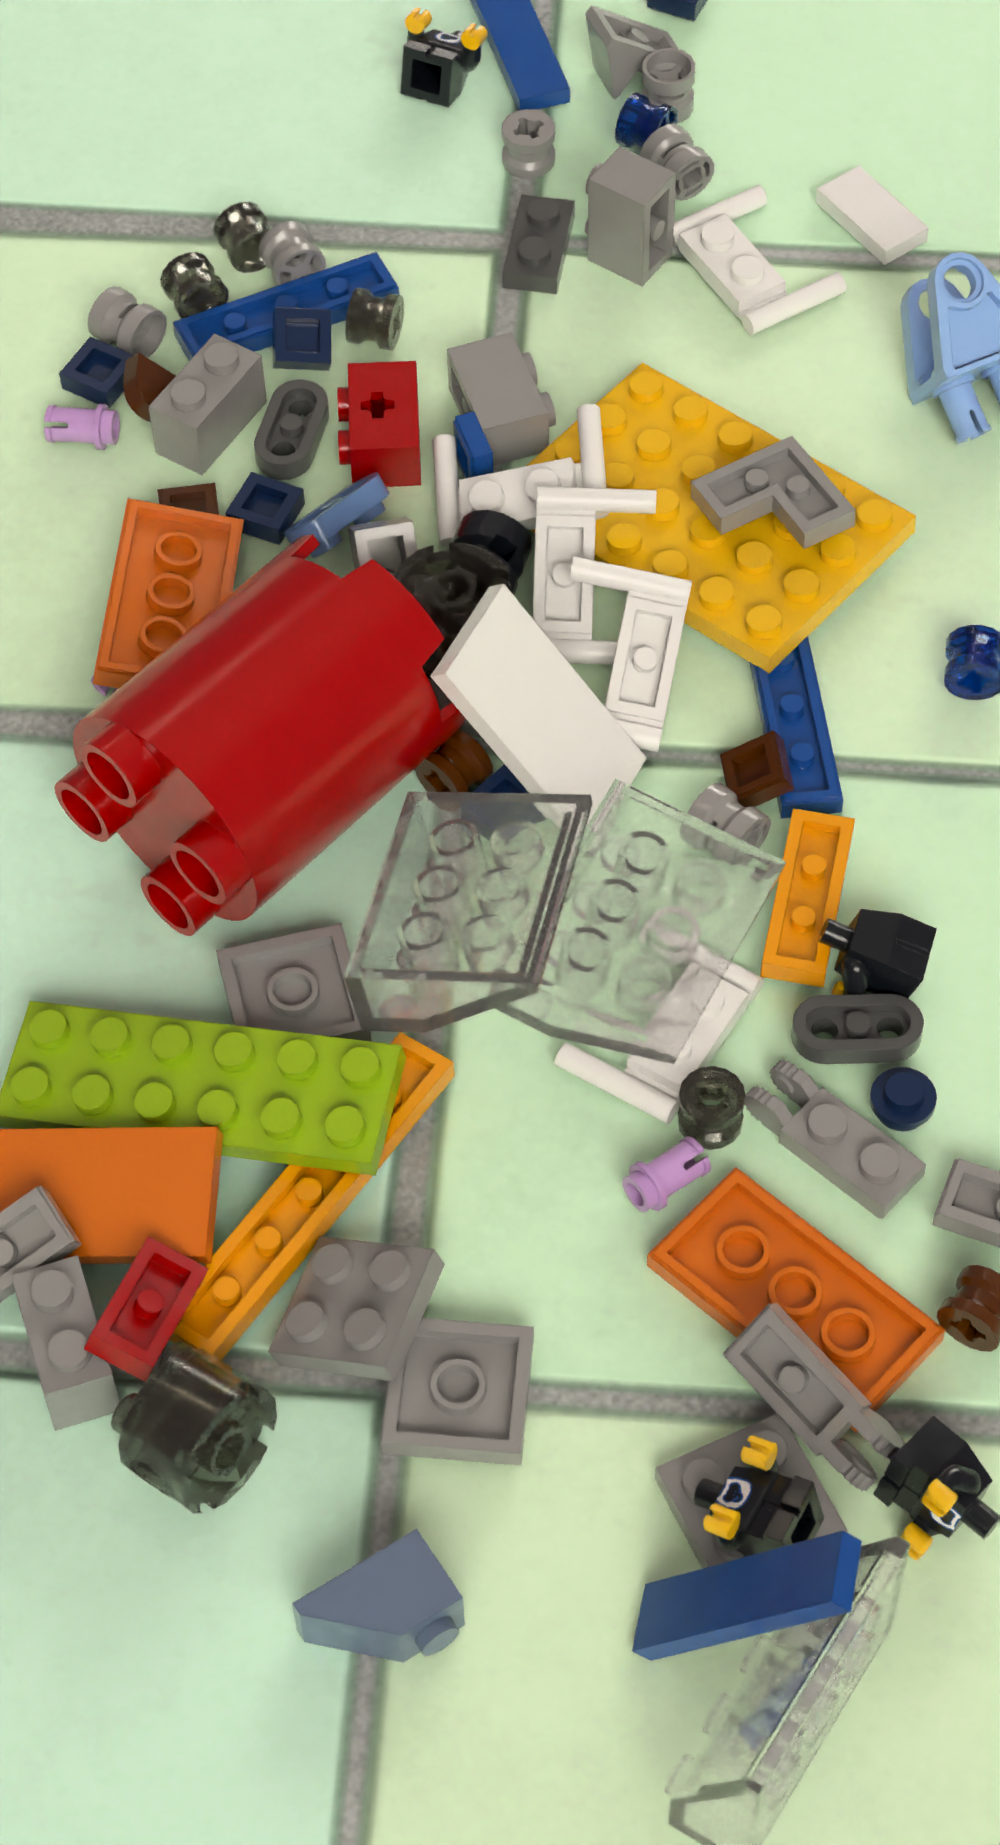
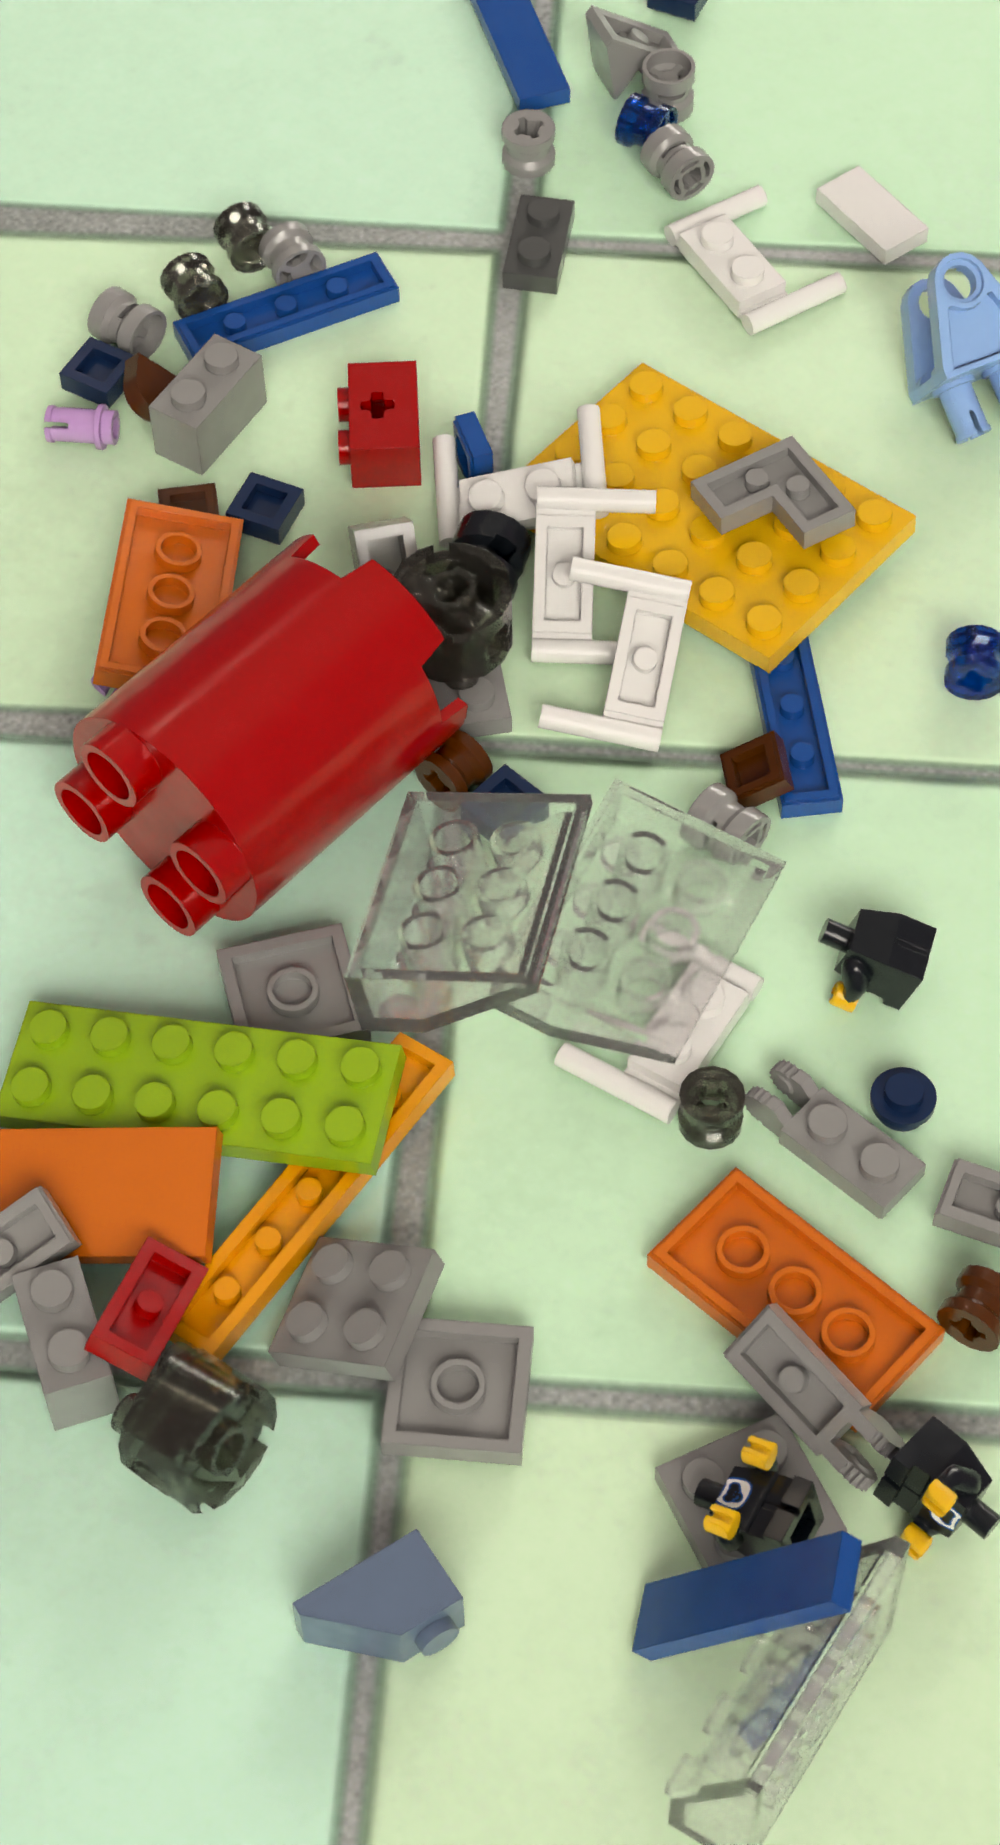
(285, 439): dark grey plate -> none
(301, 338): dark blue plate -> none
(354, 504): medium blue plate -> none
(374, 318): clear smoke wheel -> none
(437, 61): black piece -> none
(503, 393): light grey brick -> none
(533, 704): white tile -> none
(630, 215): light grey brick -> none
(653, 1182): lavender pin -> none
(806, 897): light orange plate -> none
(856, 1026): dark grey plate -> none

